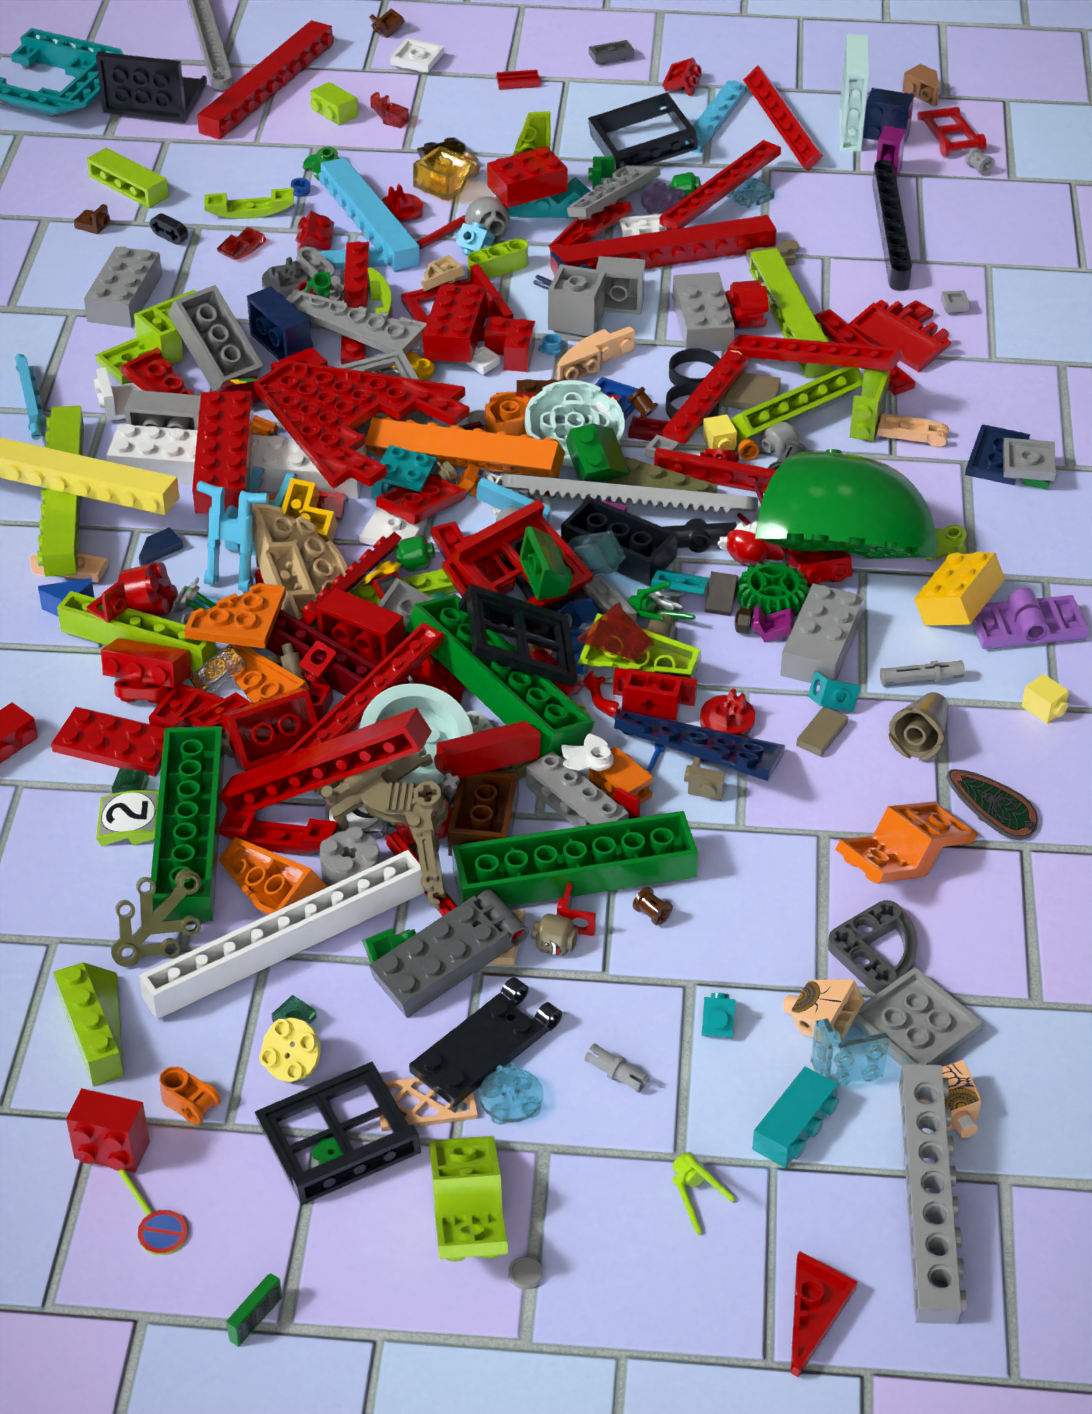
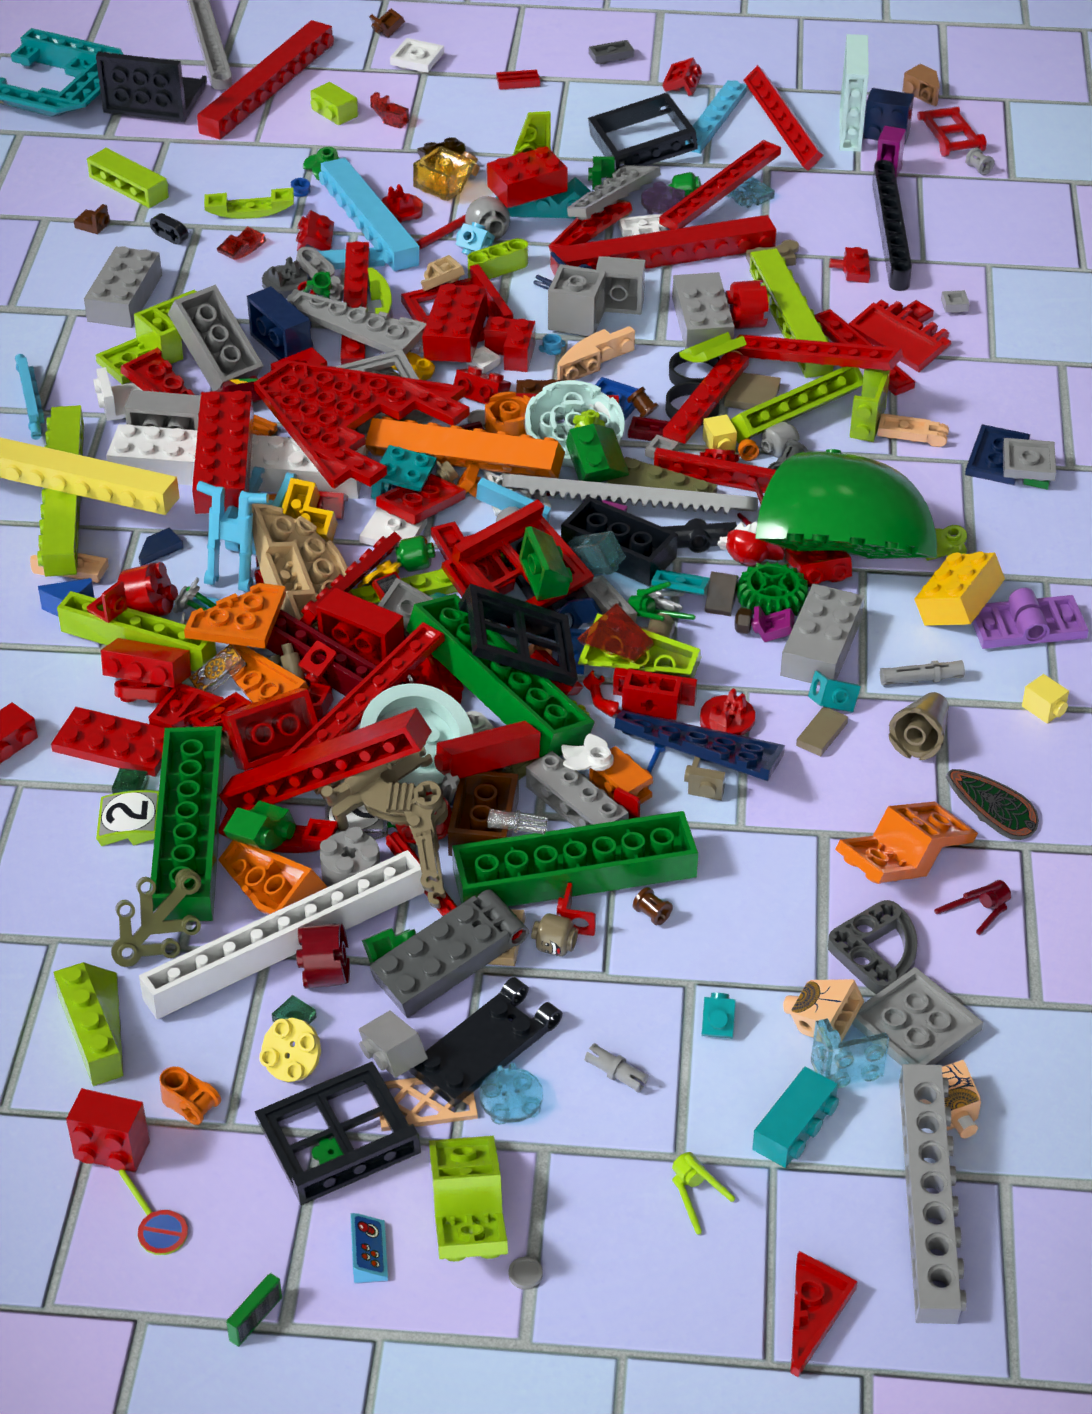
(262, 826): none -> green brick
(323, 955): none -> dark red brick
(368, 1249): none -> slope
(392, 1044): none -> light grey brick
(479, 385): none -> red bracket
(517, 821): none -> clear axle
(588, 417): none -> lime plant
(712, 348): none -> lime slope
(854, 264): none -> red plate
(990, 896): none -> dark red plant

